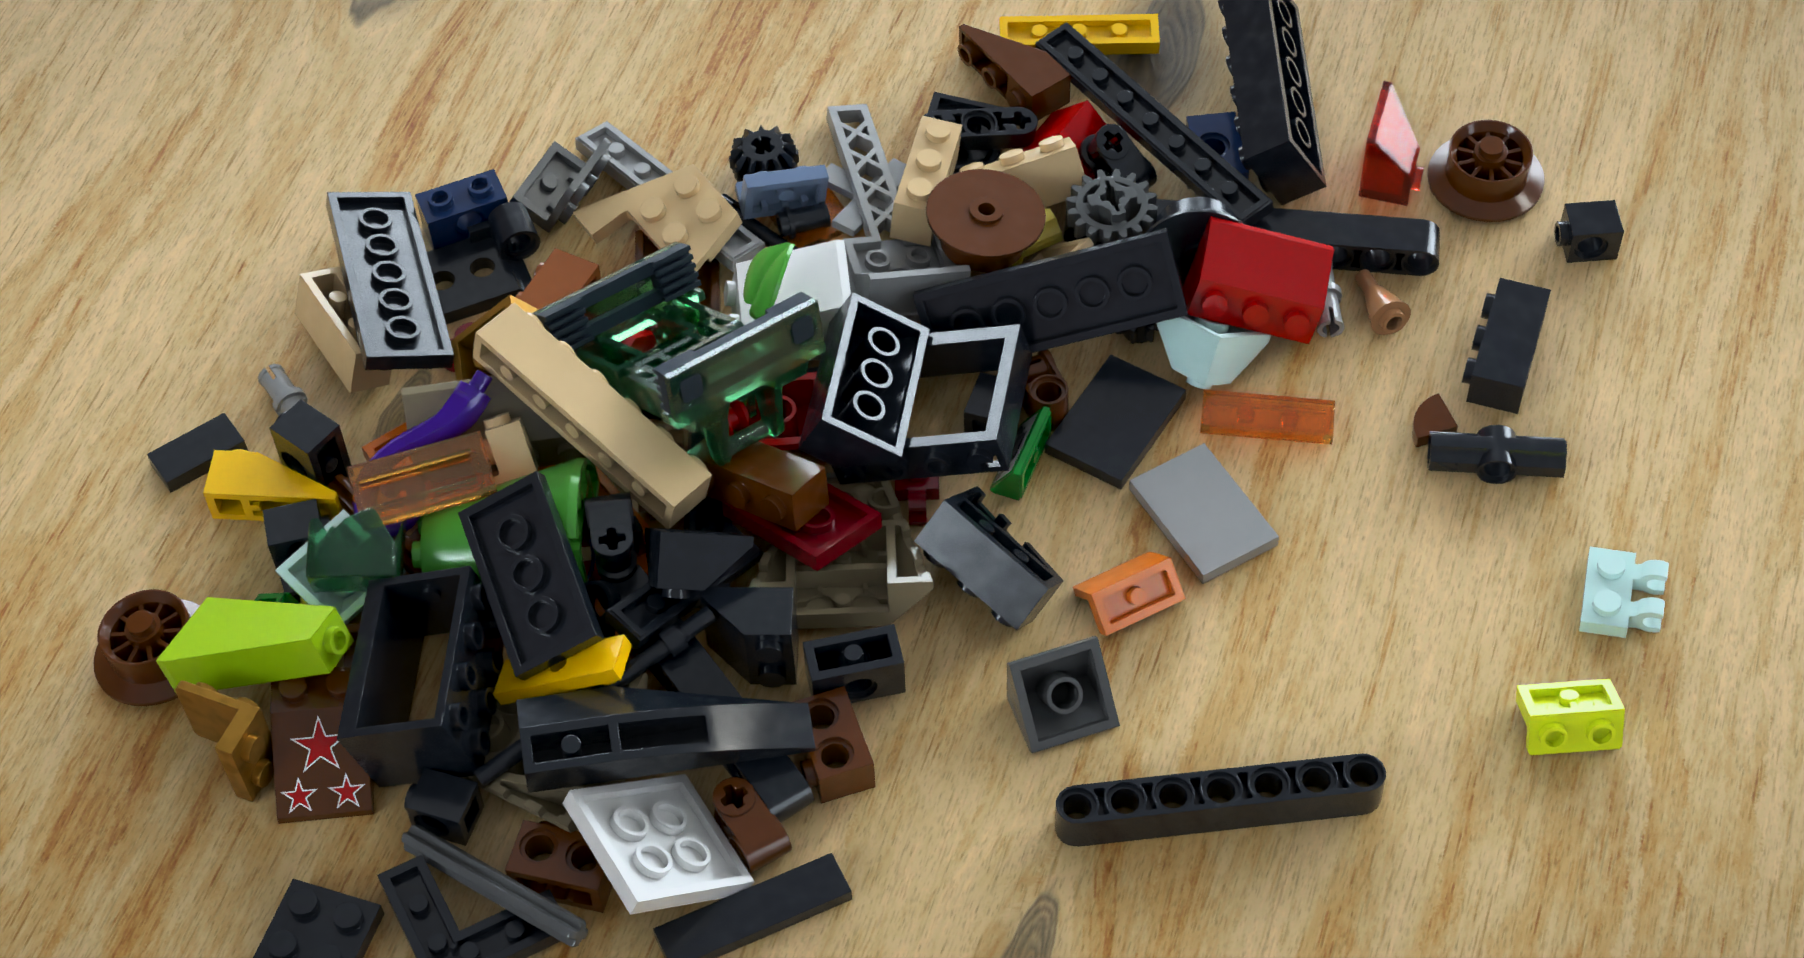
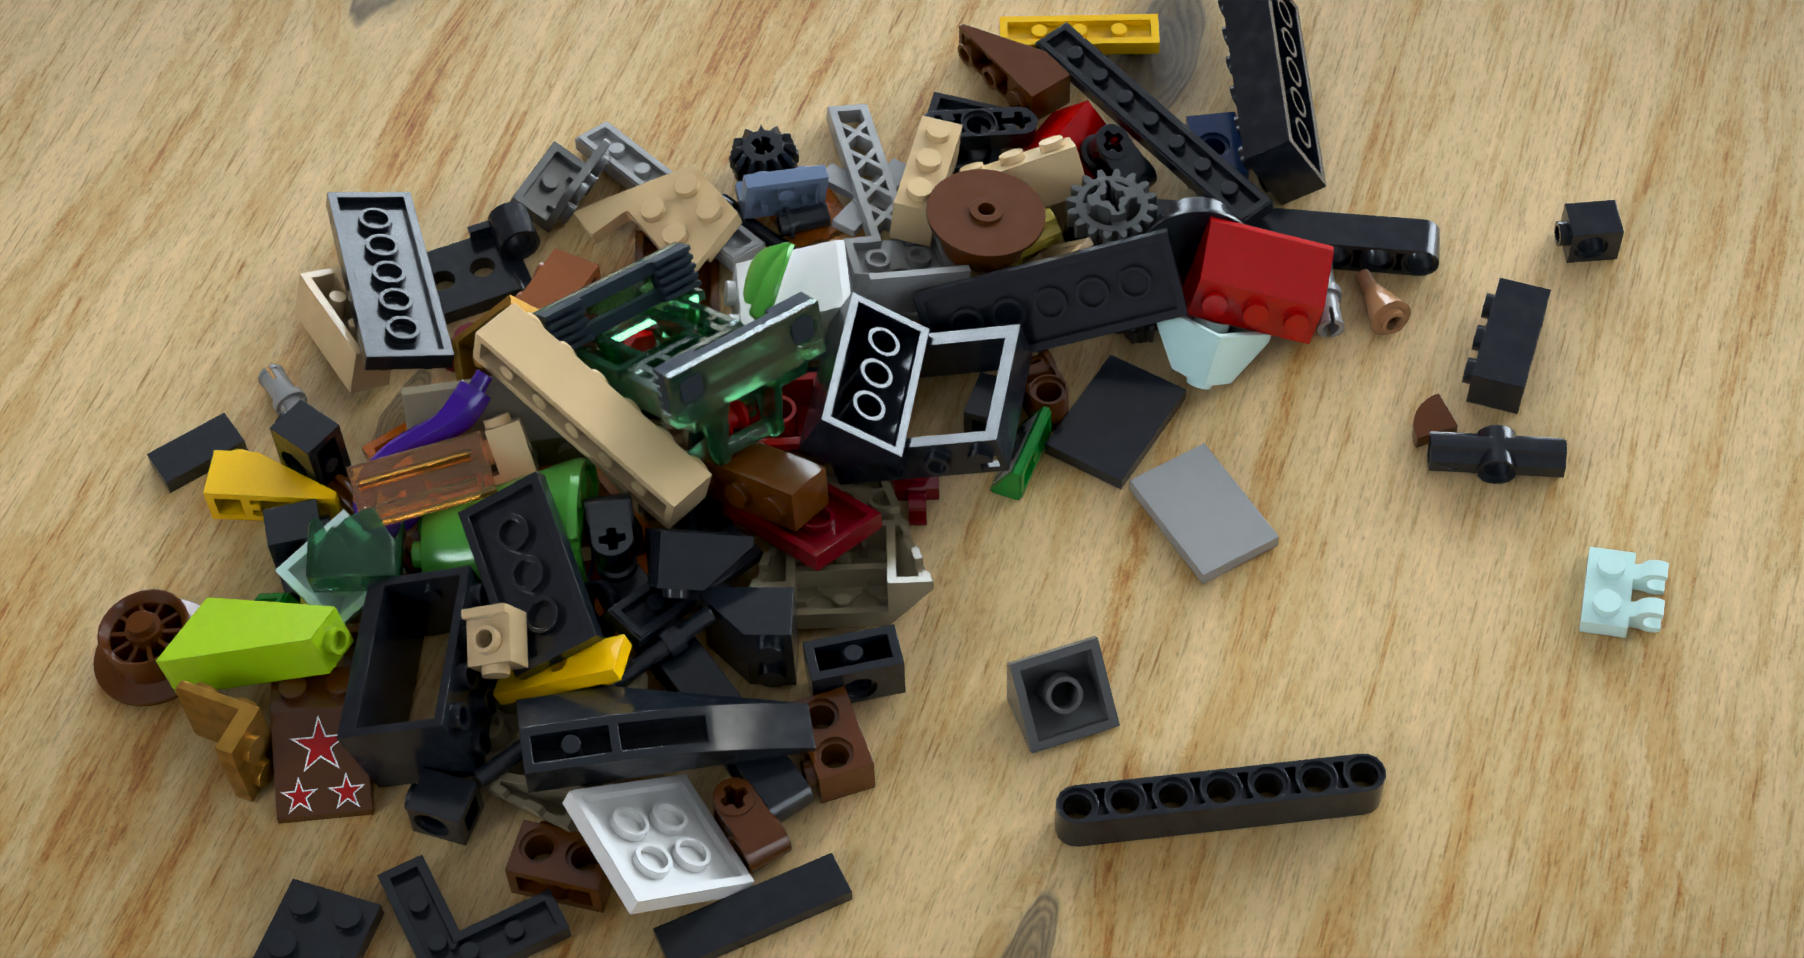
(457, 205): dark blue brick -> none
(495, 886): dark grey axle -> none
(496, 639): none -> tan brick
(988, 559): black wedge -> none
(1131, 591): orange panel -> none
(1267, 417): clear orange tile -> none
(1390, 153): clear red slope -> none
(1486, 172): reddish brown piece -> none
(1571, 716): neon yellow bracket -> none

